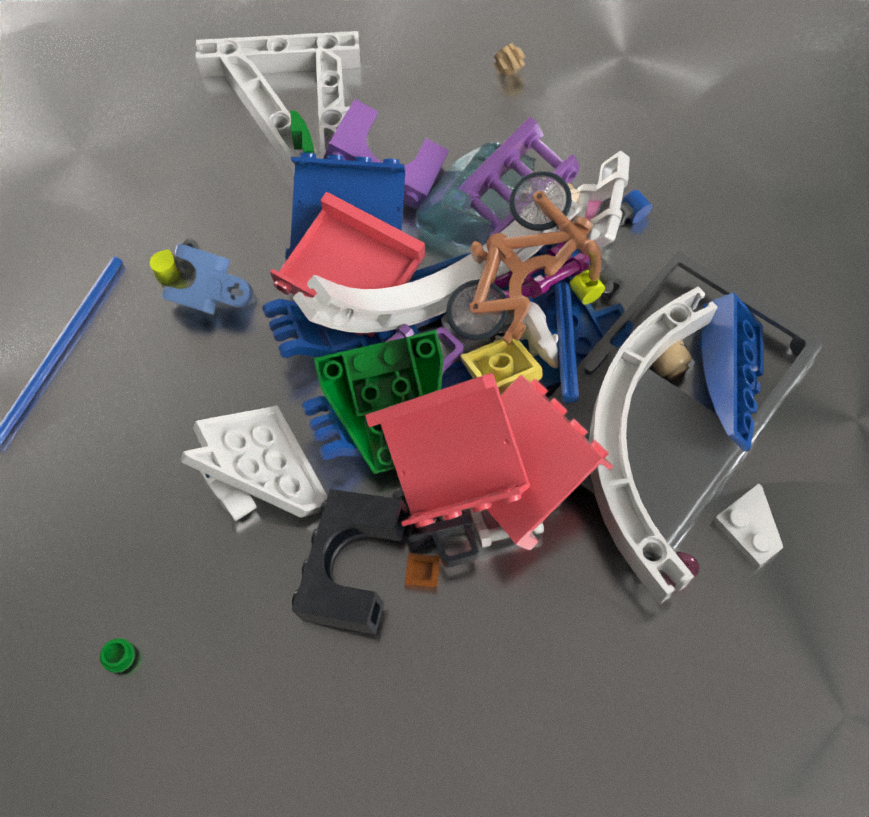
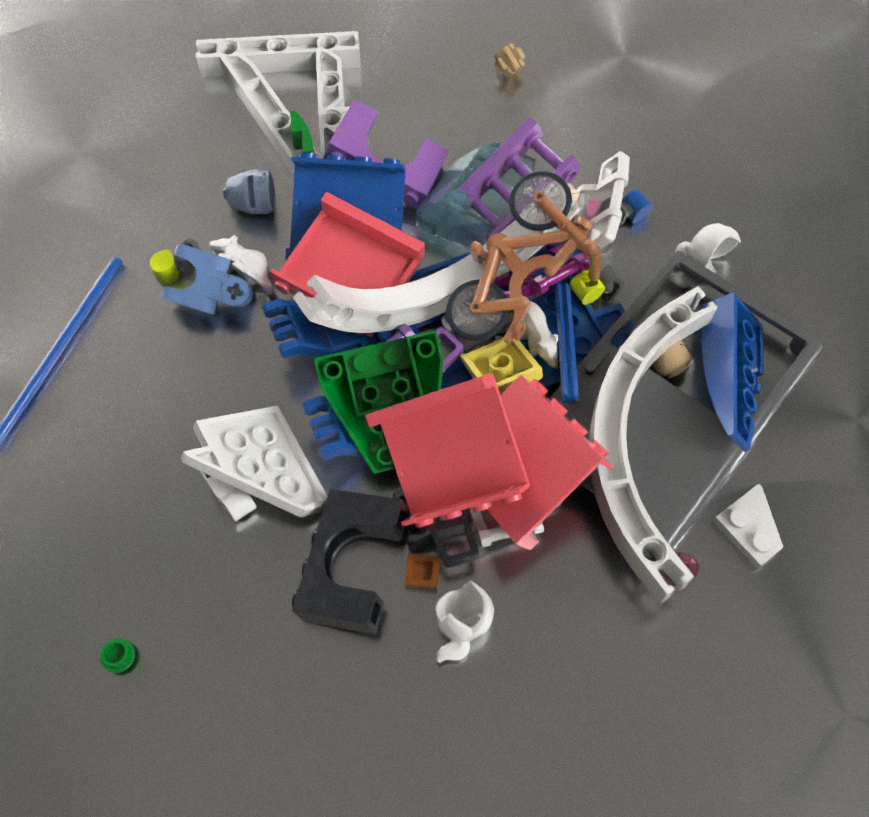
(248, 263): none -> white animal
(251, 192): none -> sand blue helmet
(462, 618): none -> white hair
(709, 244): none -> white hair

